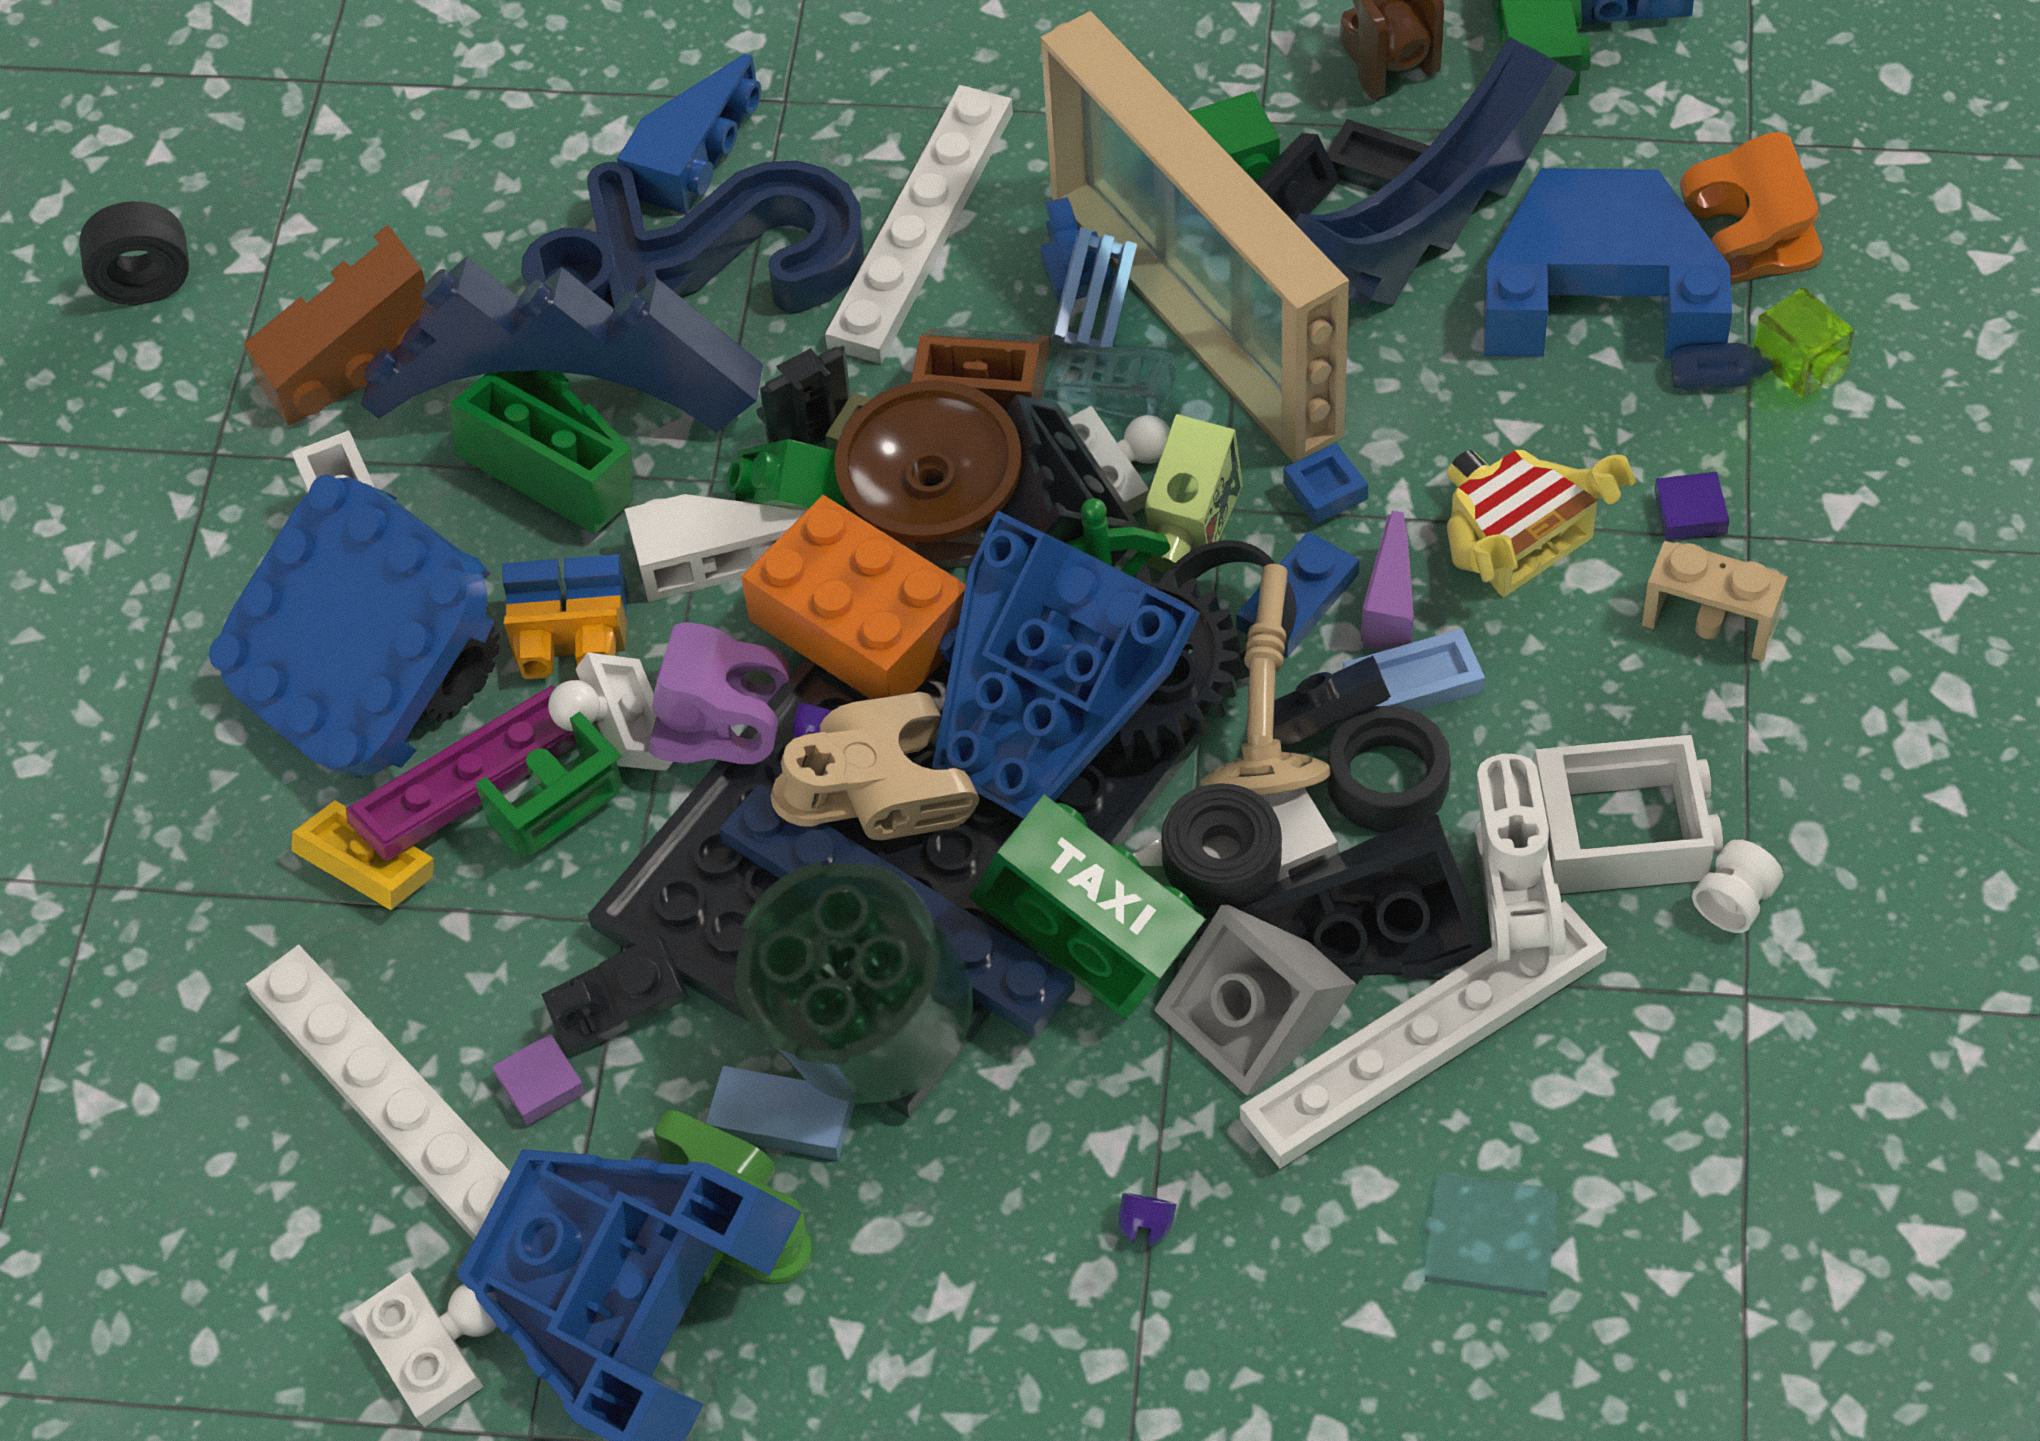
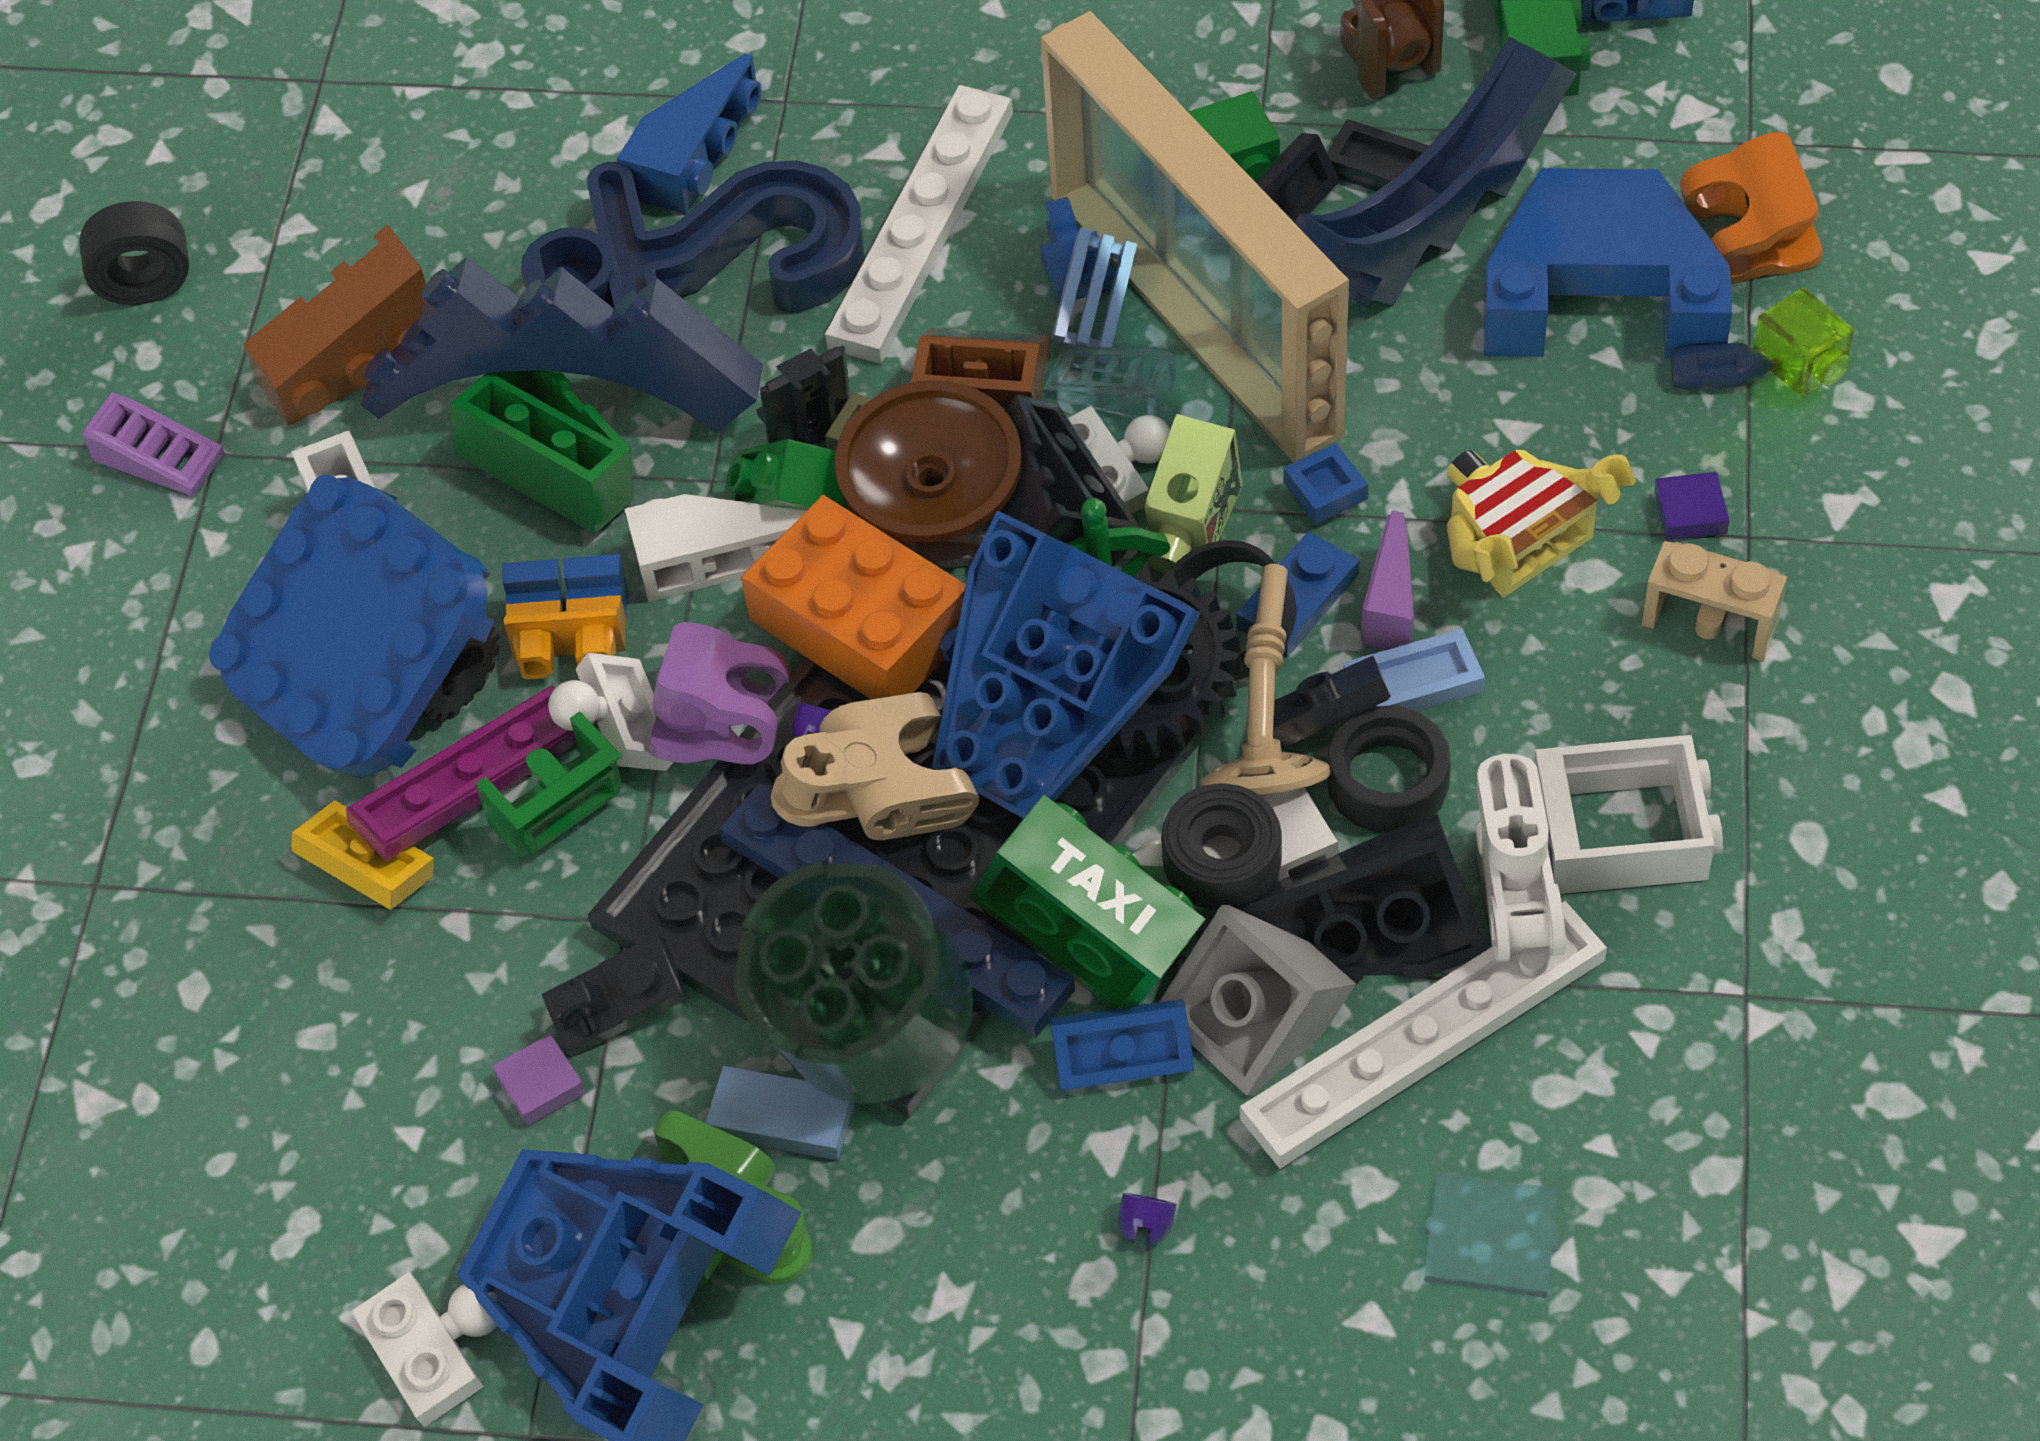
(121, 424): none -> medium lavender slope
(381, 1087): white plate -> none
(1122, 1044): none -> blue plate
(1741, 881): white wheel -> none

